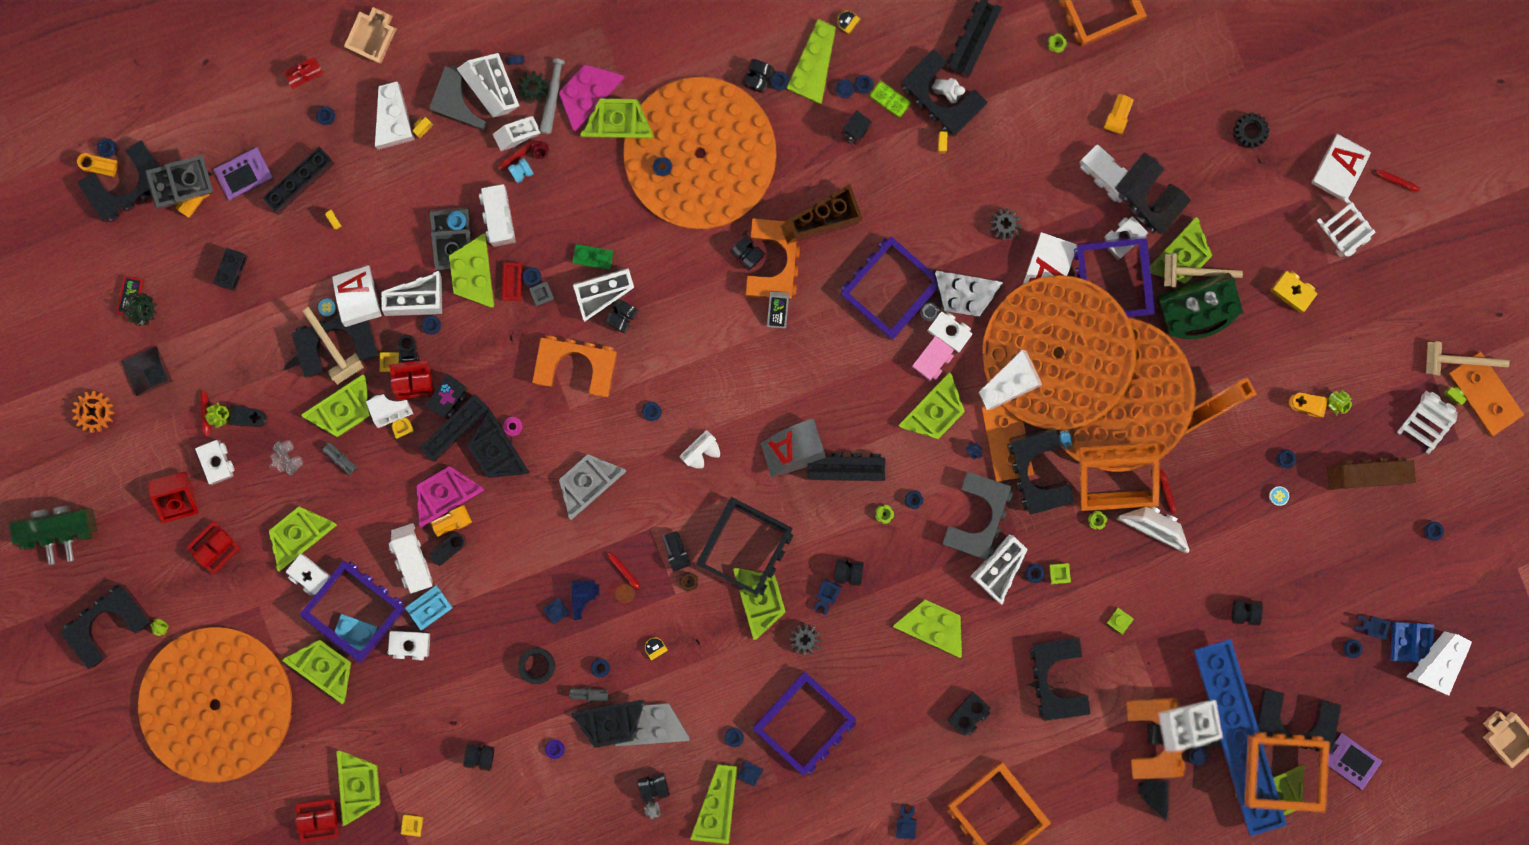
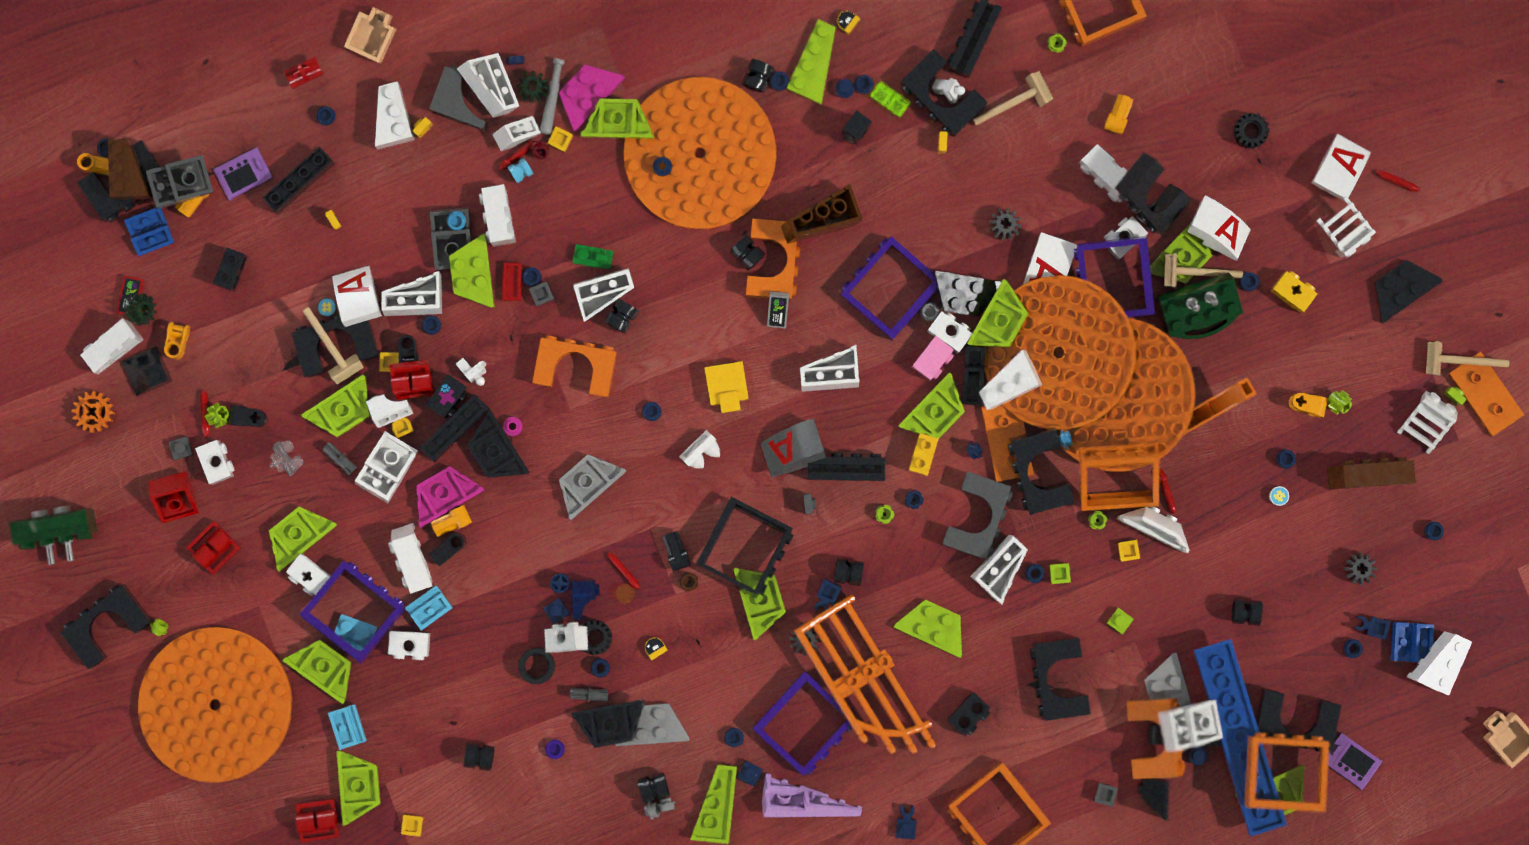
(111, 346): none -> white wedge
(125, 173): none -> reddish brown wedge
(149, 231): none -> blue slope
(176, 339): none -> light orange piece
(181, 448): none -> dark grey plate
(347, 727): none -> medium azure plate
(386, 467): none -> white slope
(475, 373): none -> white piece
(557, 583): none -> dark blue wheel
(560, 139): none -> yellow tile
(566, 638): none -> white brick
(606, 637): none -> black tyre
(666, 805): none -> light grey plate
(727, 386): none -> yellow piece
(787, 800): none -> lavender wedge
(809, 504): none -> dark grey plate
(832, 372): none -> white wedge
(861, 675): none -> orange piece
(923, 454): none -> yellow brick
(973, 374): none -> black slope
(1000, 320): none -> lime wing
(1037, 89): none -> tan piece
(1105, 794): none -> dark grey plate
(1128, 550): none -> yellow tile
(1168, 682): none -> light grey wing
(1219, 228): none -> white slope
(1249, 281): none -> dark blue tile
(1364, 563): none -> dark grey gear
(1402, 287): none -> black wing

